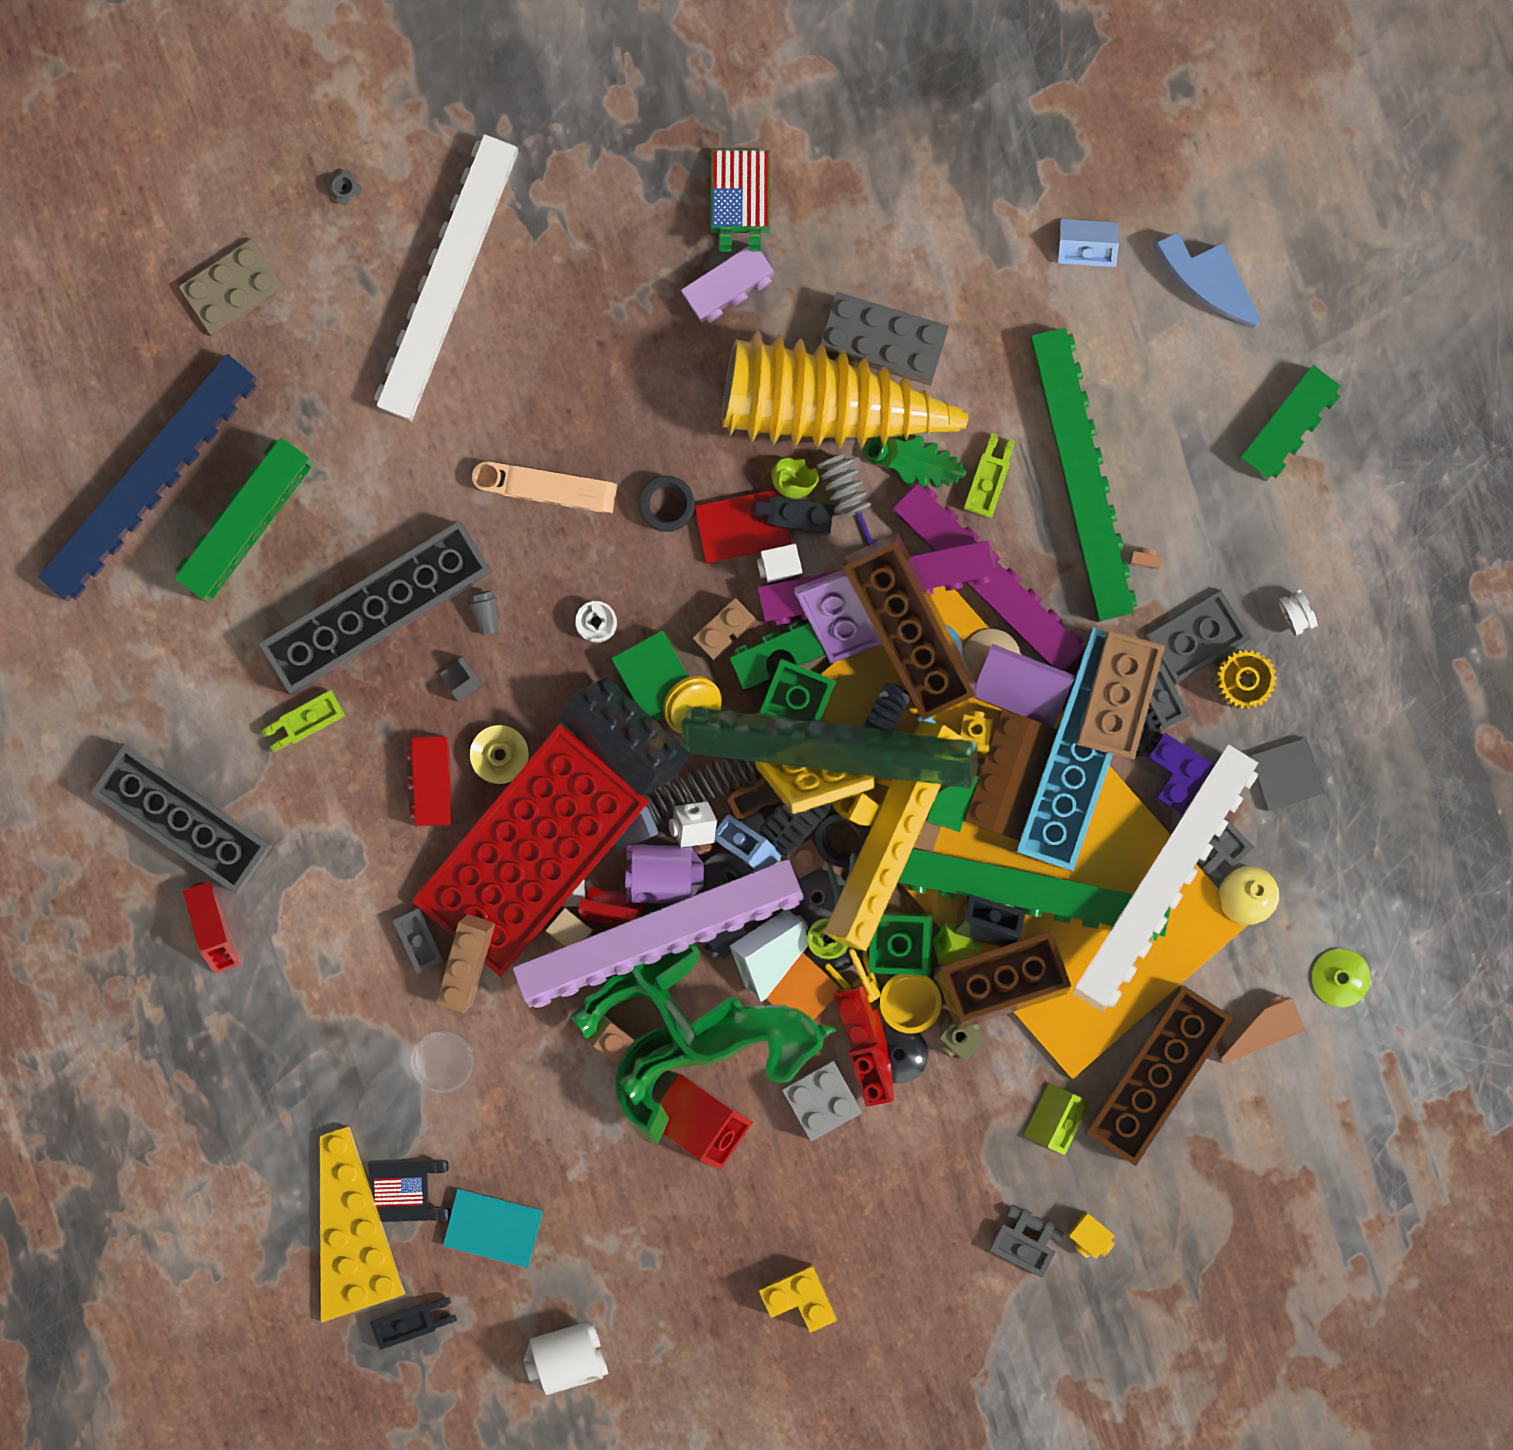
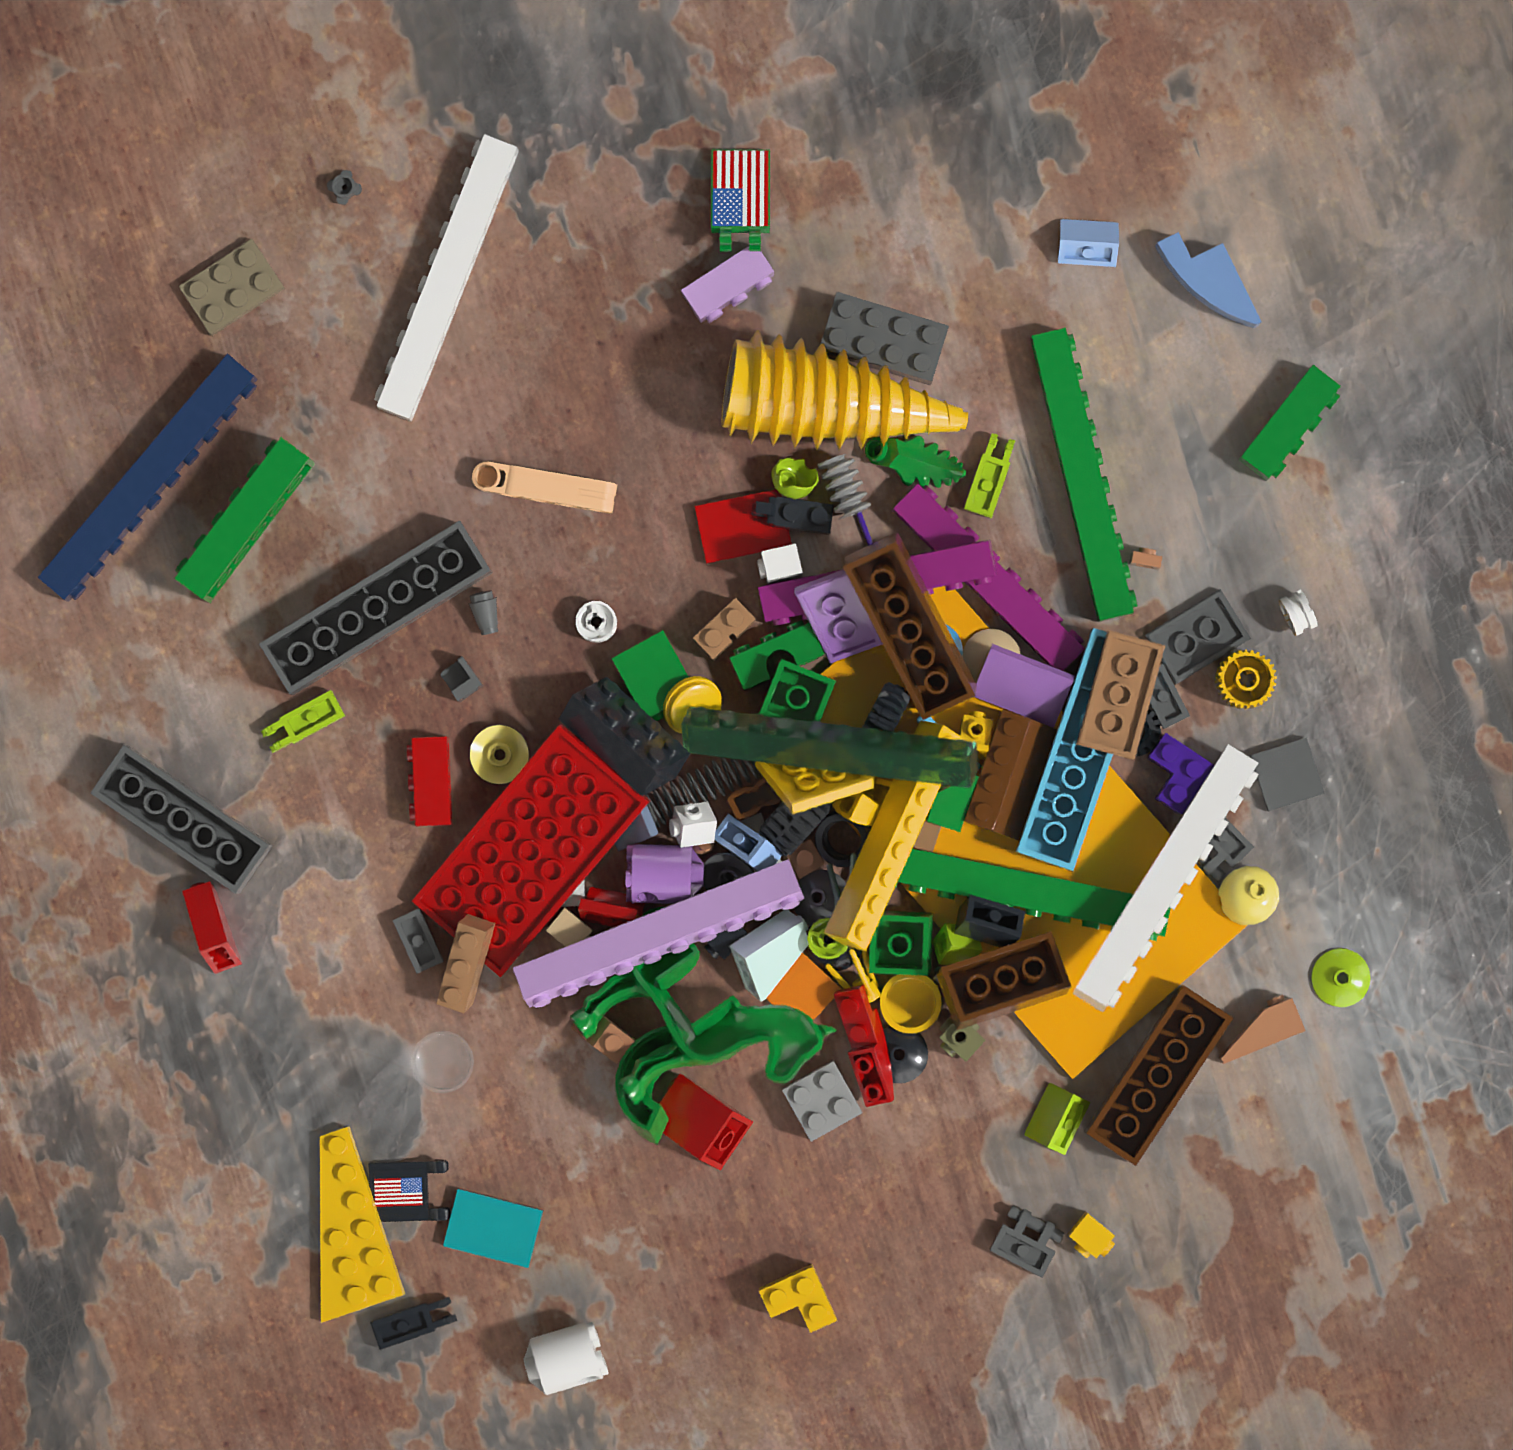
(667, 481): black tyre -> none

